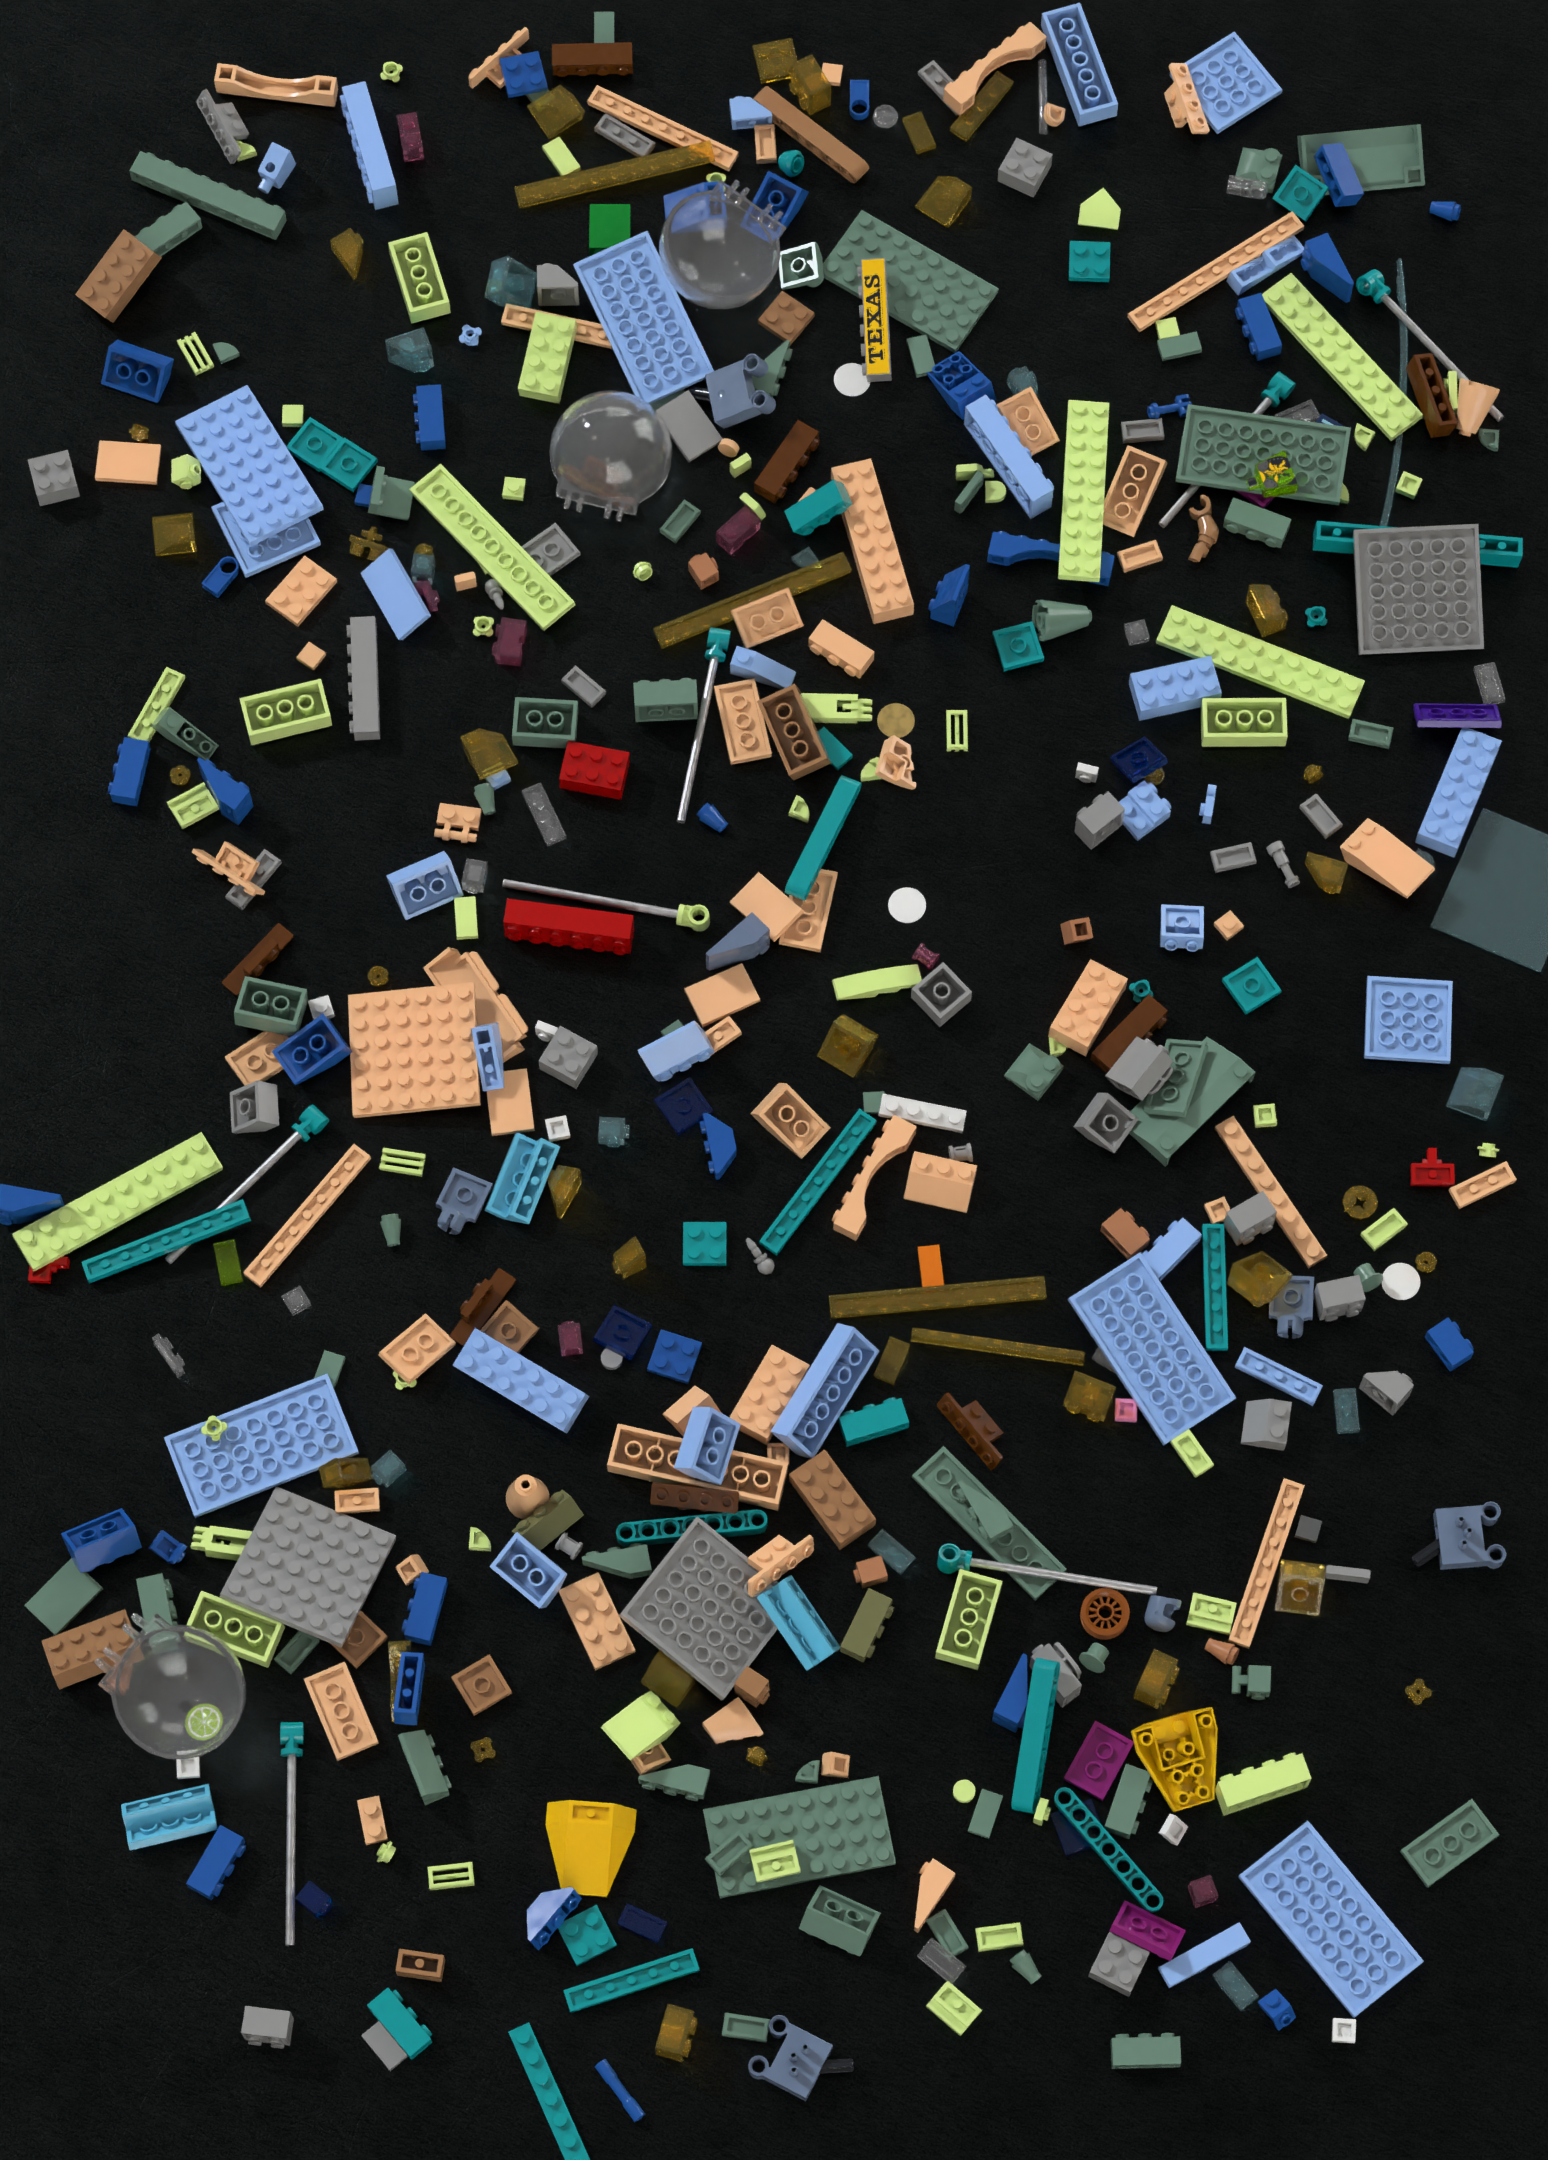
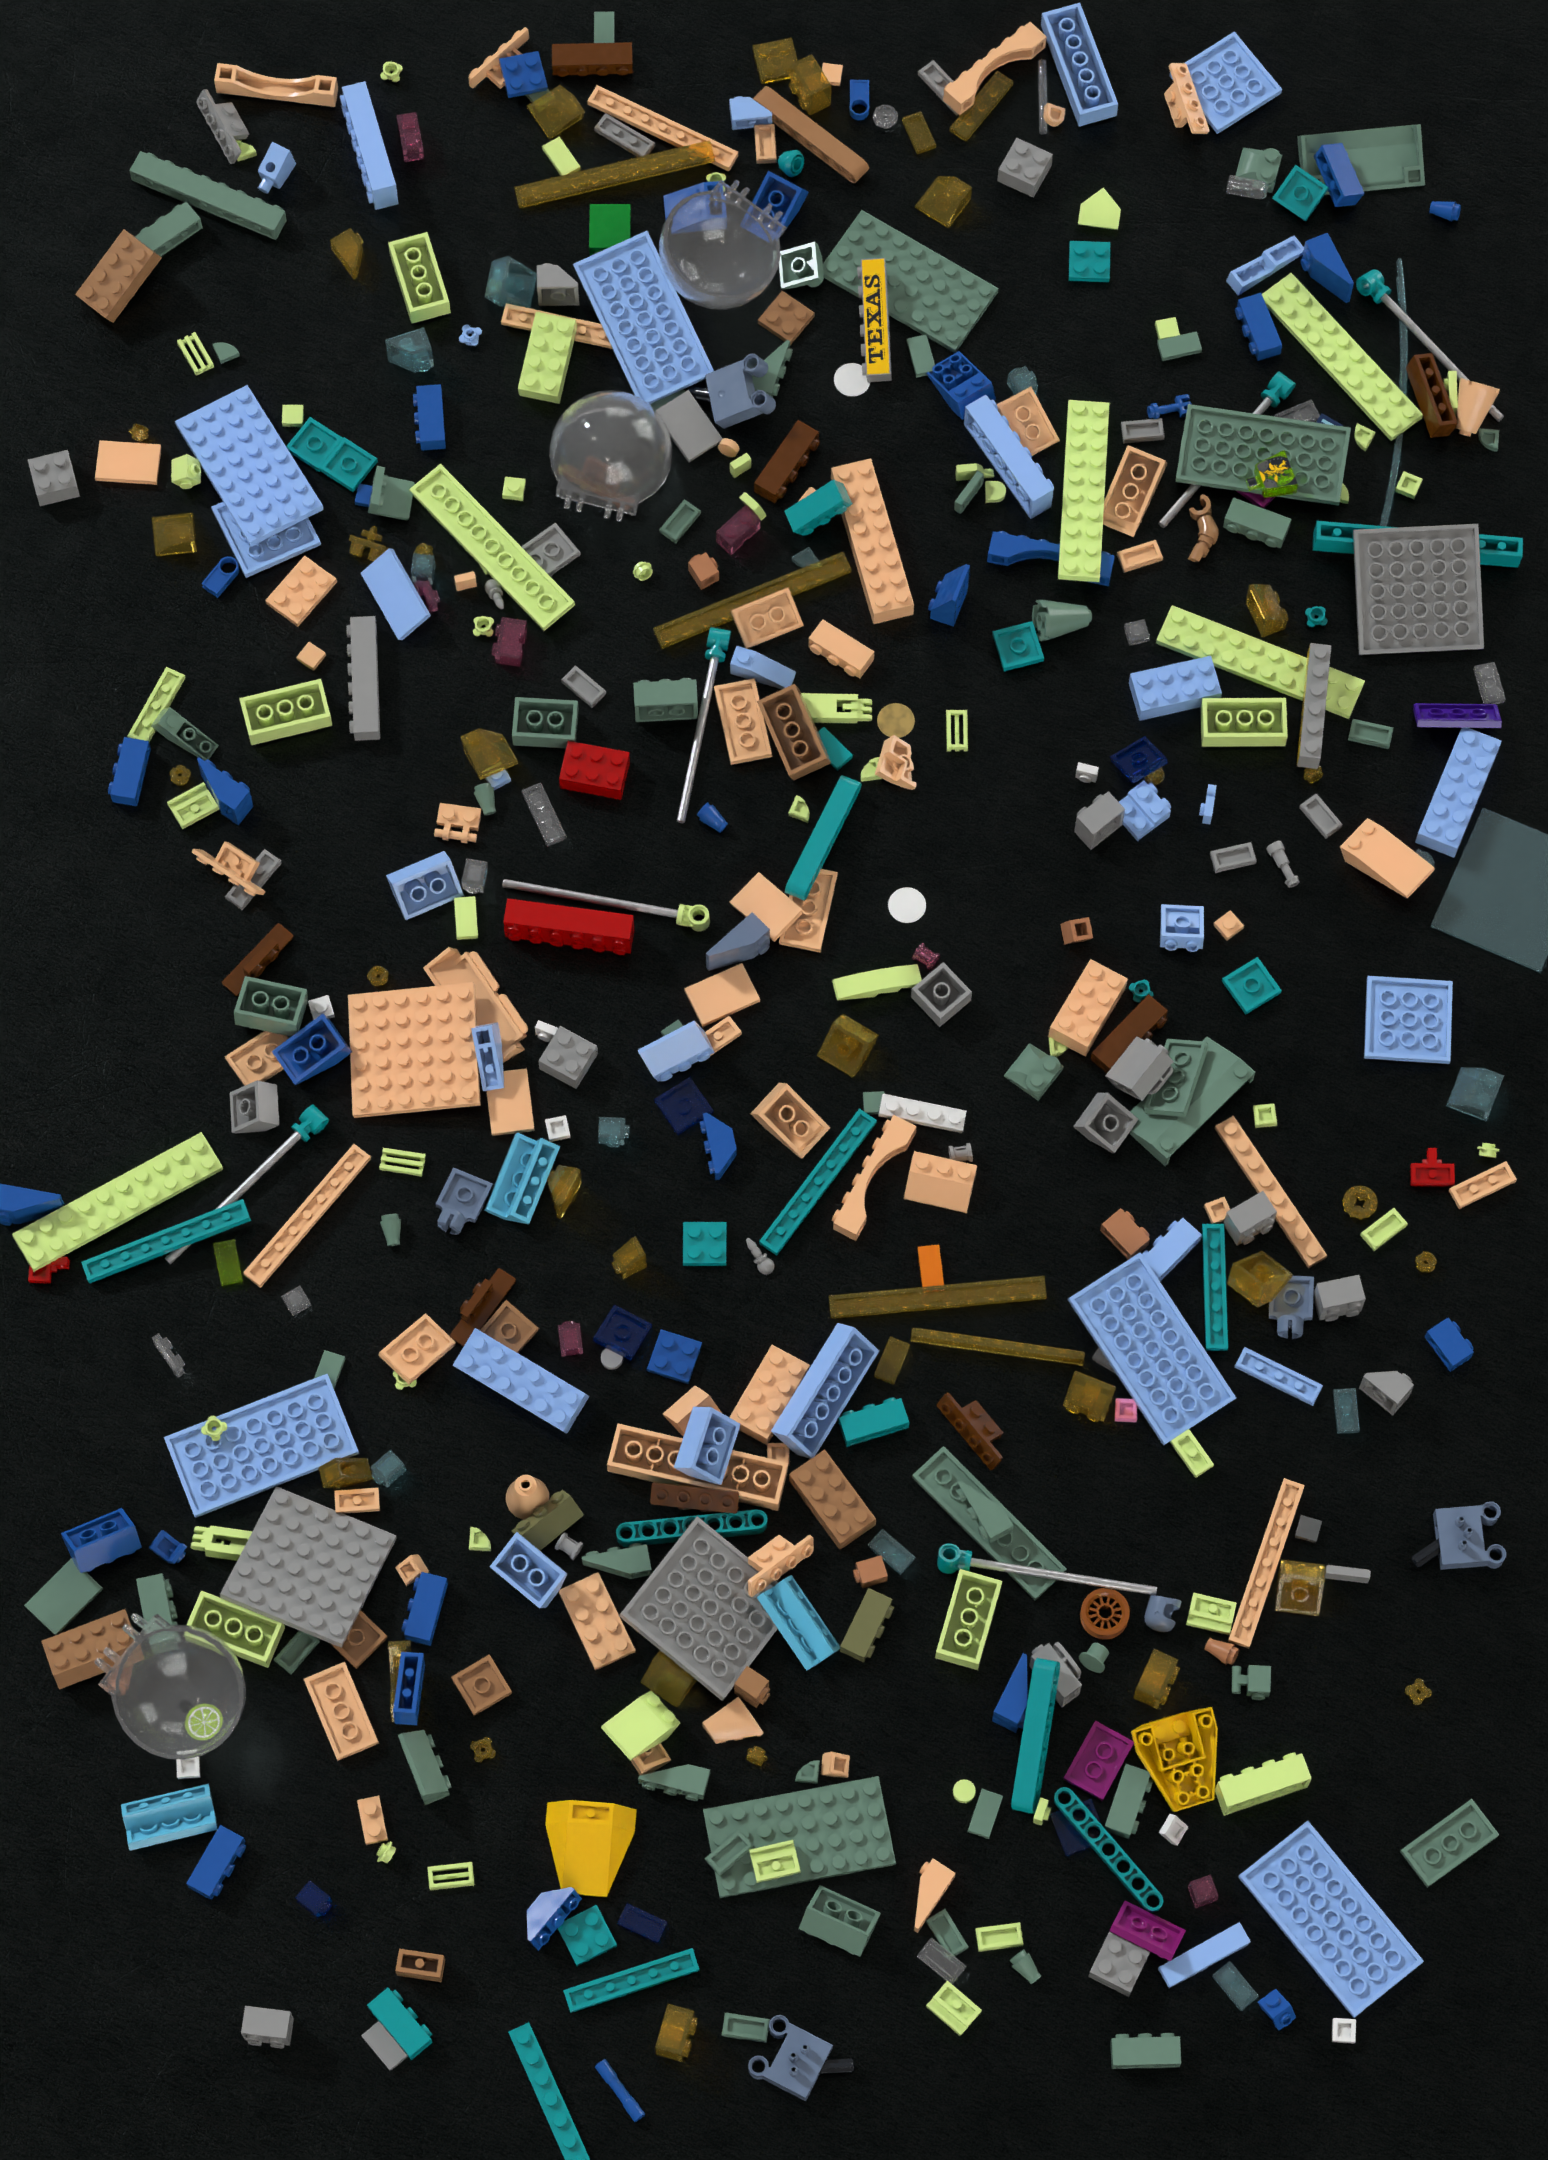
(136, 370): blue slope -> none
(291, 1735): flat silver piece -> none
(1214, 272): light nougat plate -> none
(1266, 1423): light grey slope -> none
(1314, 706): none -> light grey brick
(1326, 872): clear yellow slope -> none
(1368, 1277): sand green piece -> none
(1400, 1281): white sticker -> none

